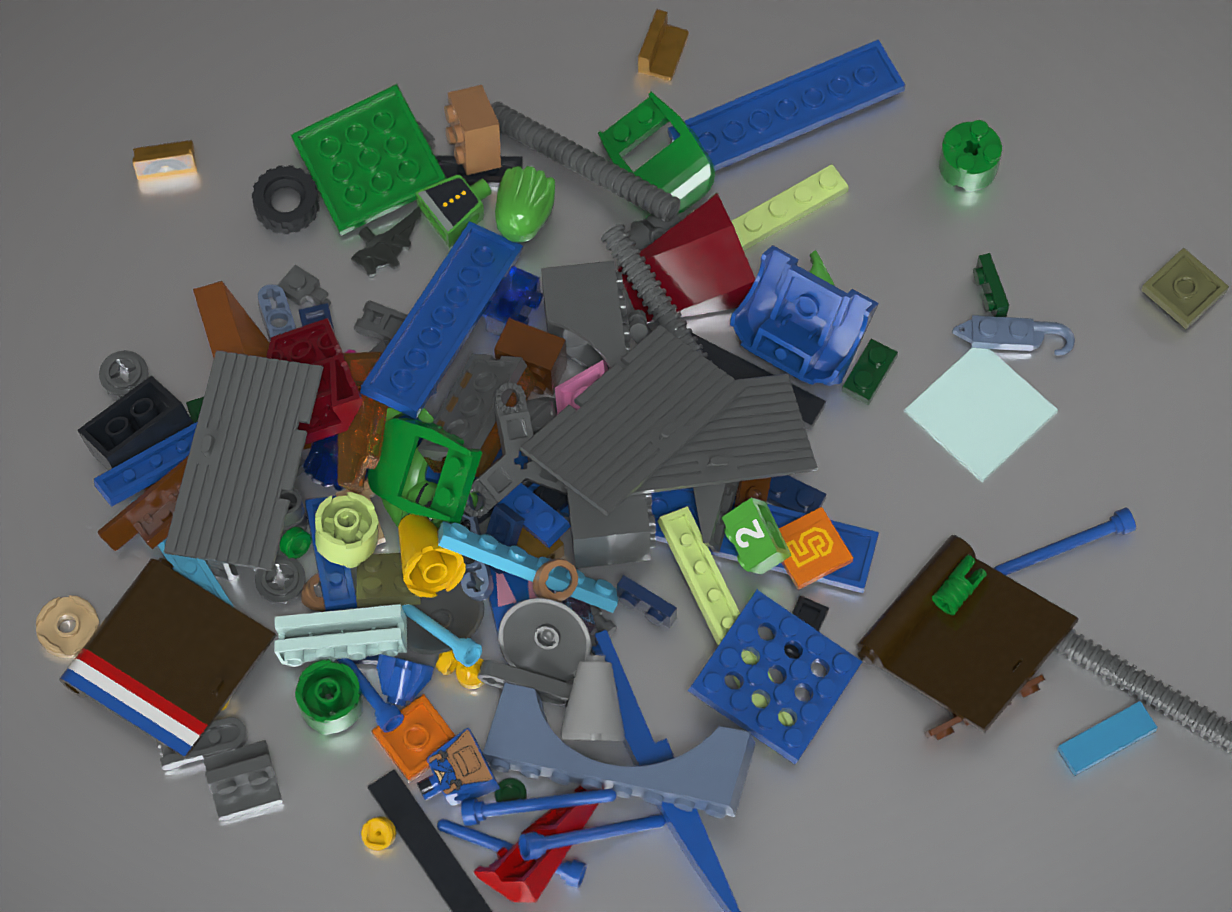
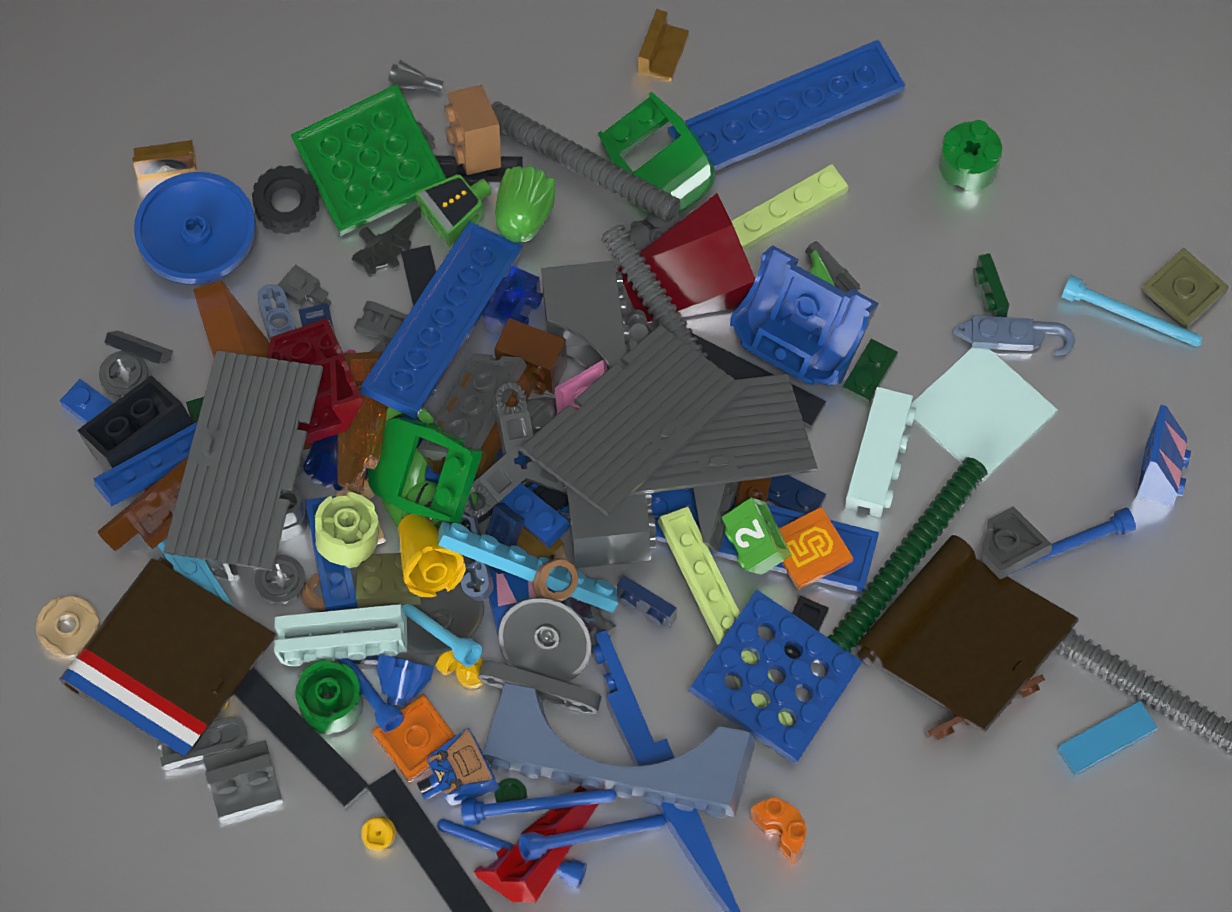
(84, 401): none -> blue plate
(138, 347): none -> black tile
(195, 227): none -> blue dish
(295, 542): green tile -> none
(300, 739): none -> black tile
(410, 78): none -> dark grey cone
(419, 269): none -> black tile
(593, 704): light grey cone -> none
(786, 821): none -> orange cylinder
(839, 275): none -> dark grey piece
(879, 451): none -> light aqua brick
(908, 554): none -> dark green piece
(957, 587): green hinge -> none
(1012, 543): none -> dark grey plate
(1076, 290): none -> medium azure piece
(1163, 461): none -> blue slope

